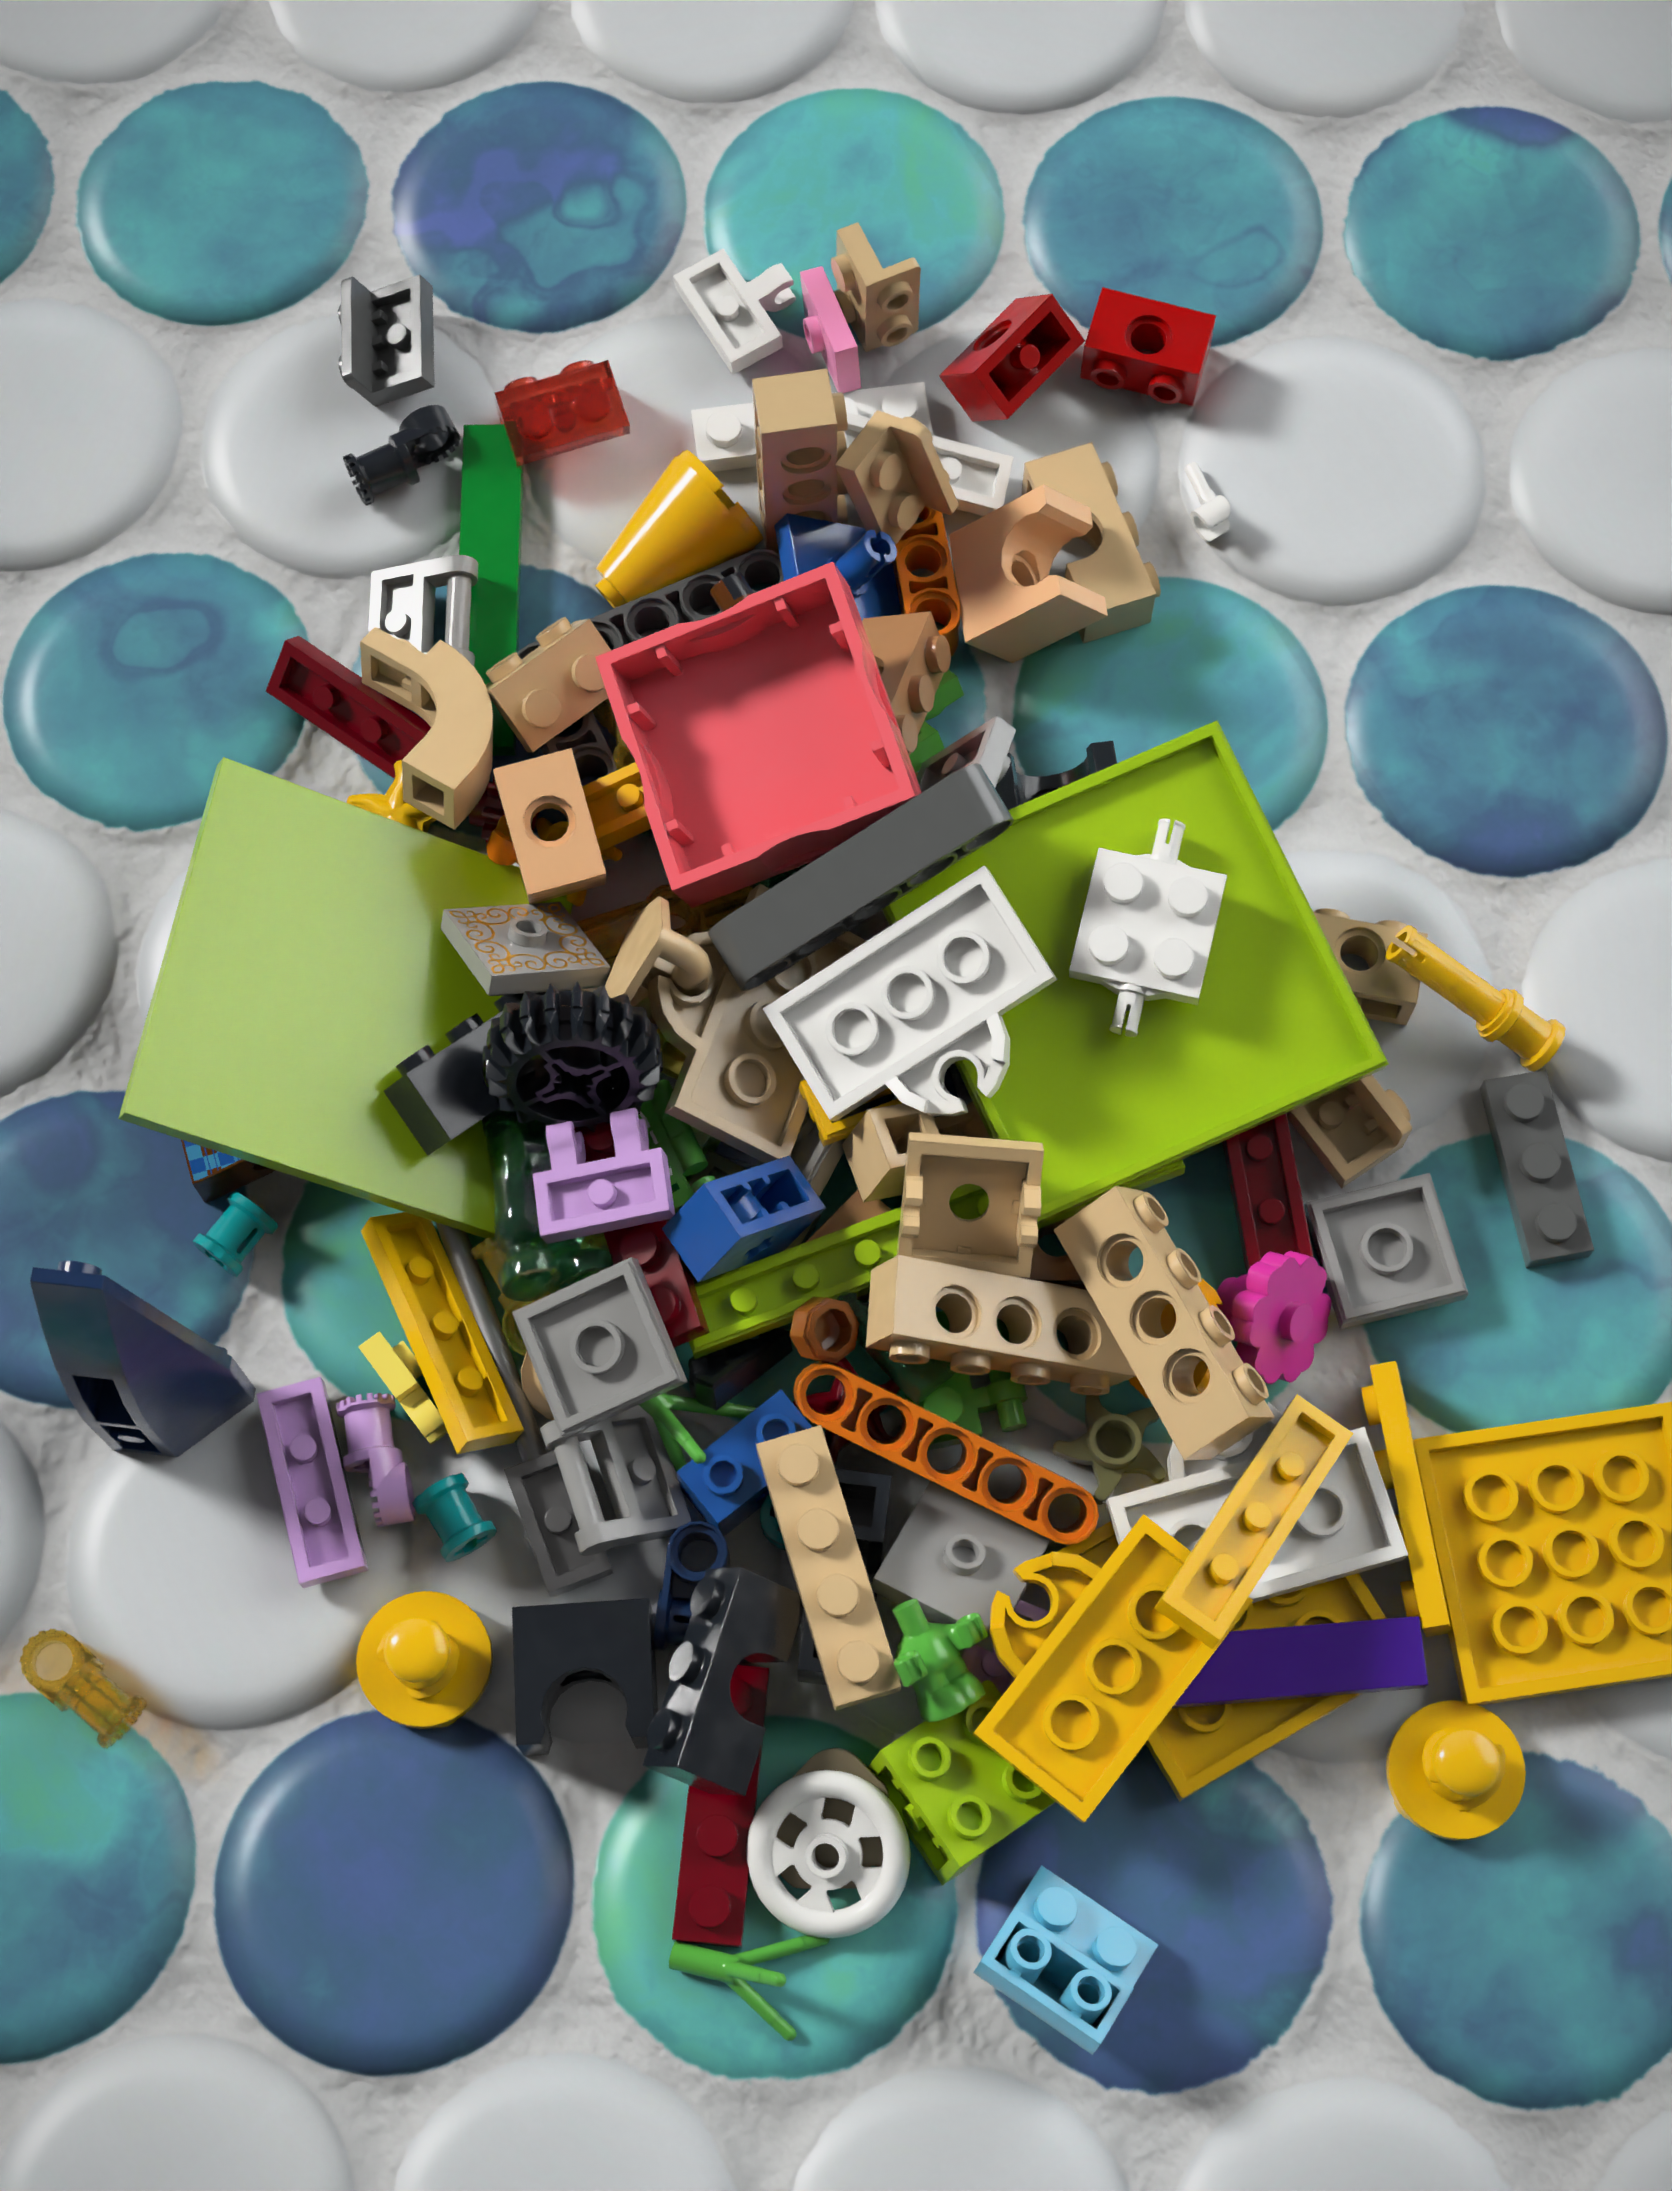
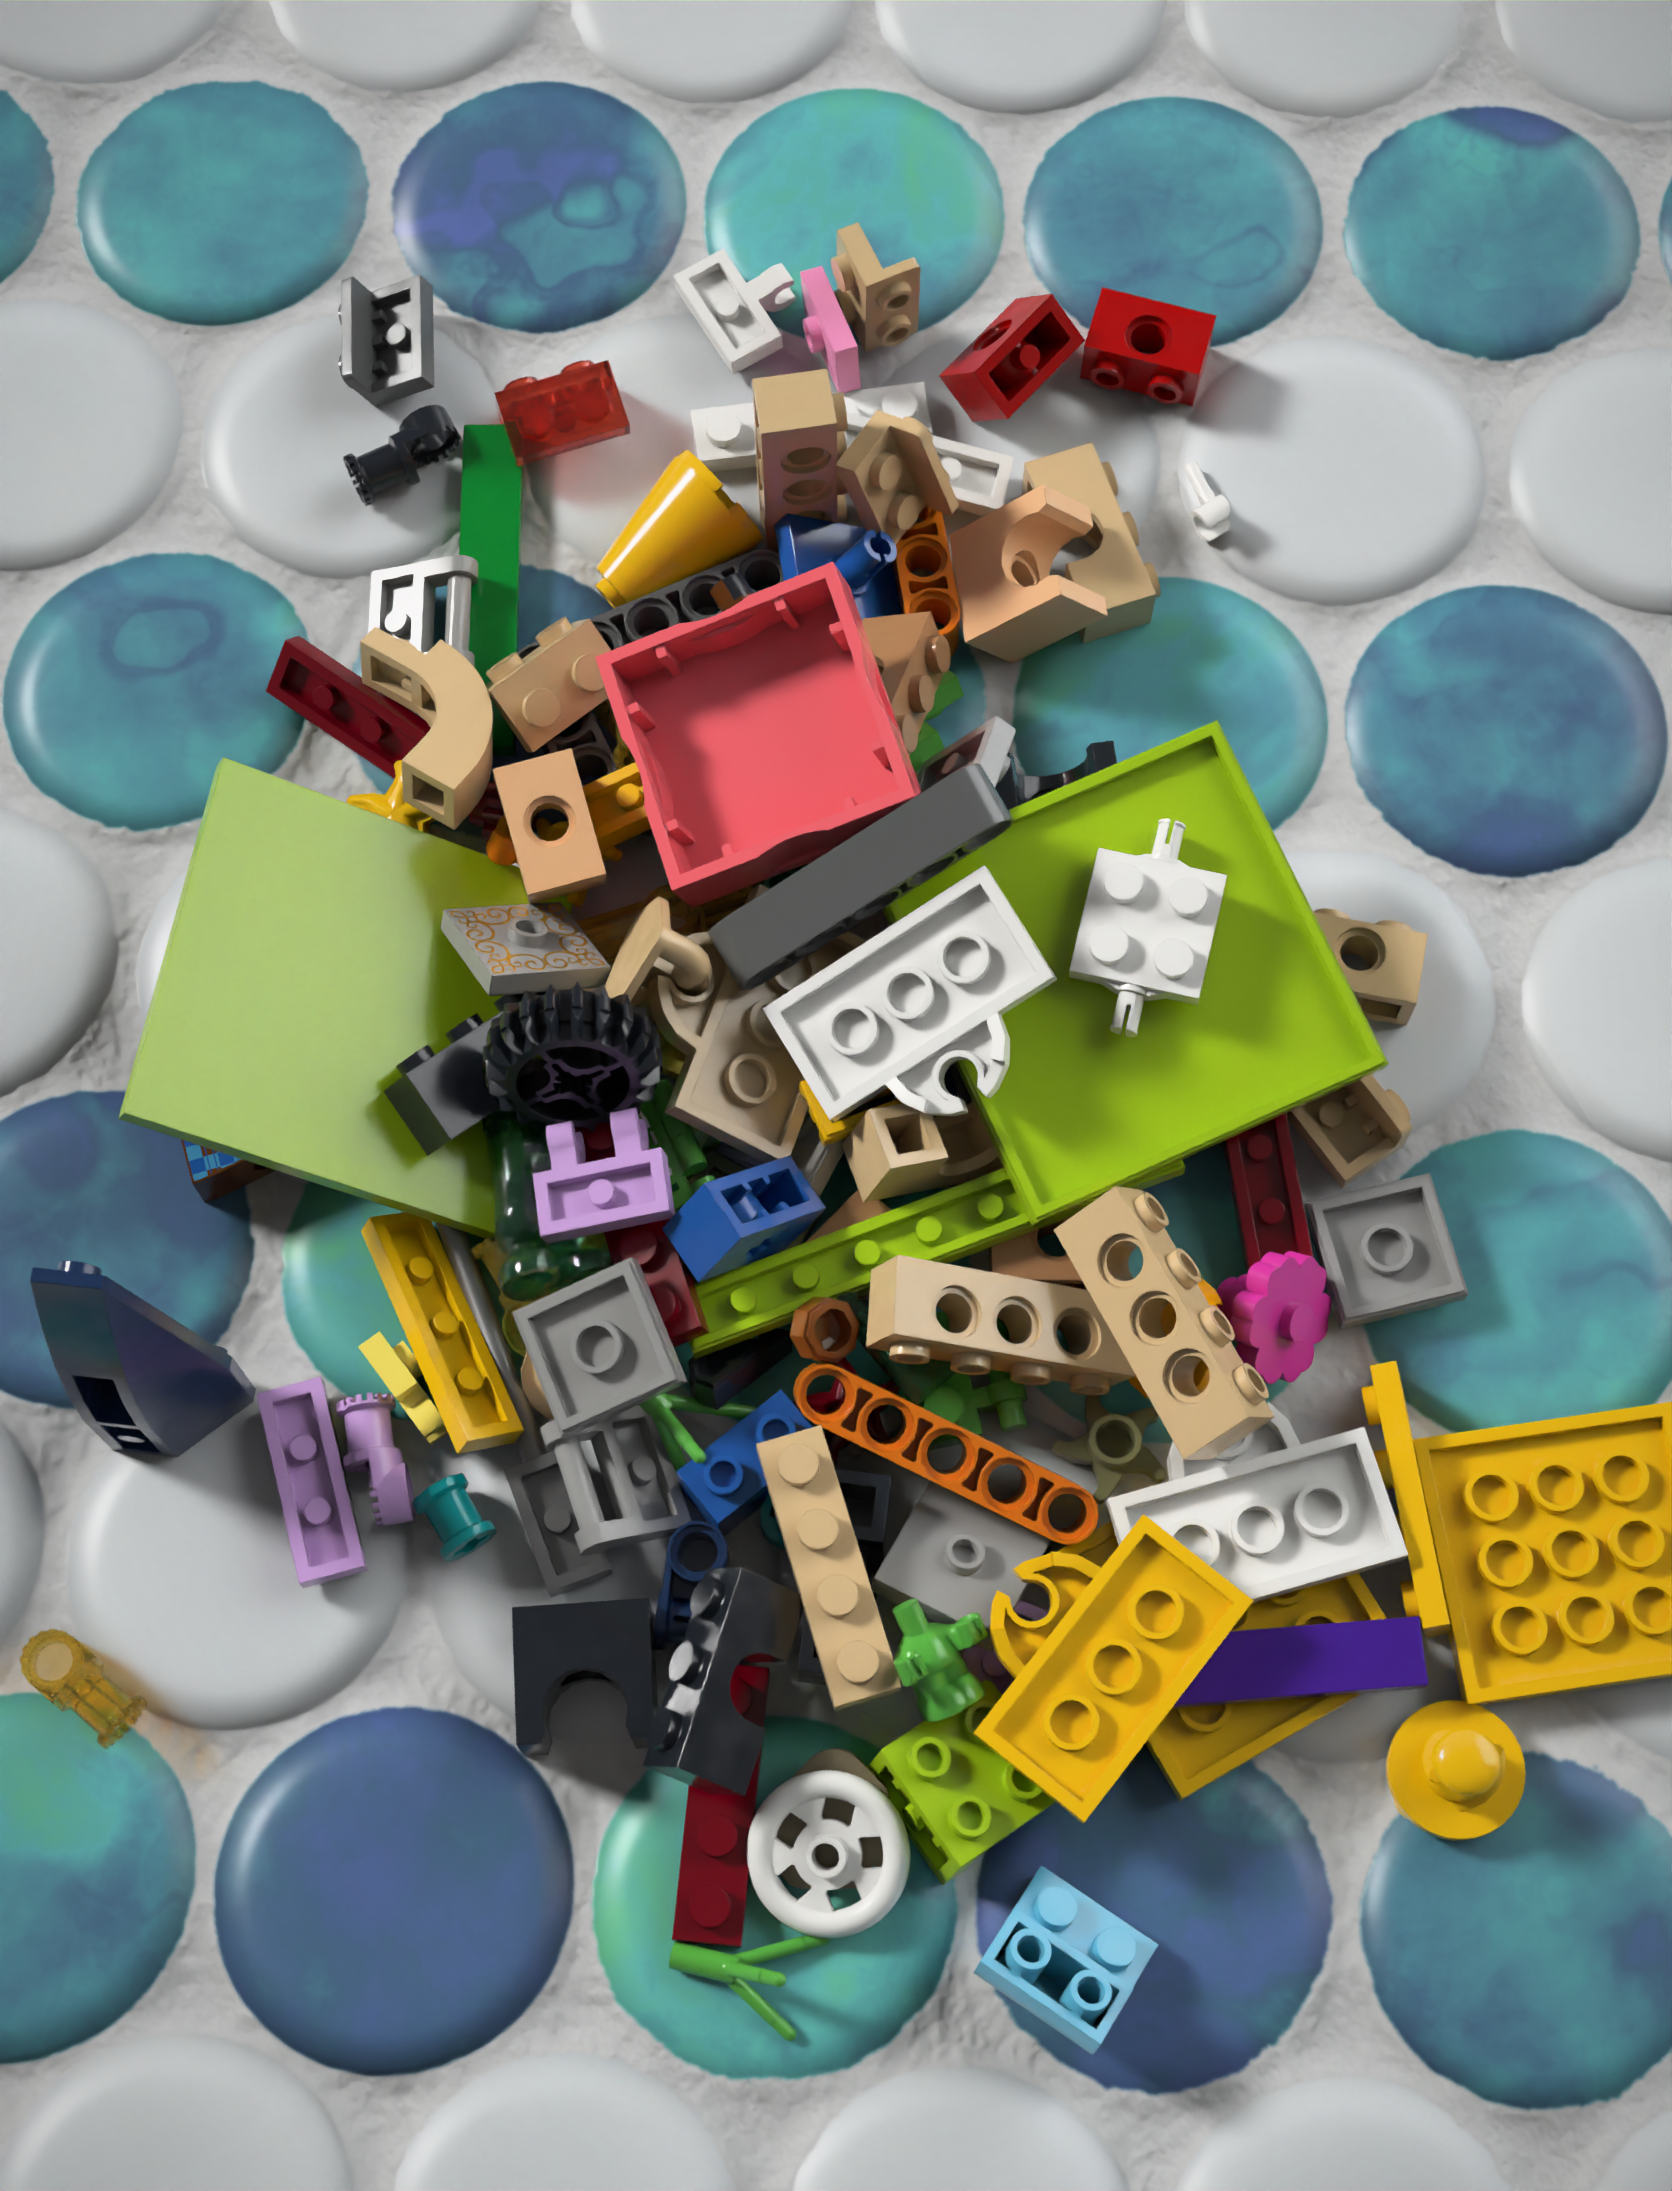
(235, 1233): teal bush -> none
(424, 1660): yellow plate -> none
(1003, 1234): tan piece -> none
(1253, 1522): yellow plate -> none
(1497, 1013): yellow pin -> none
(1536, 1169): dark grey plate -> none

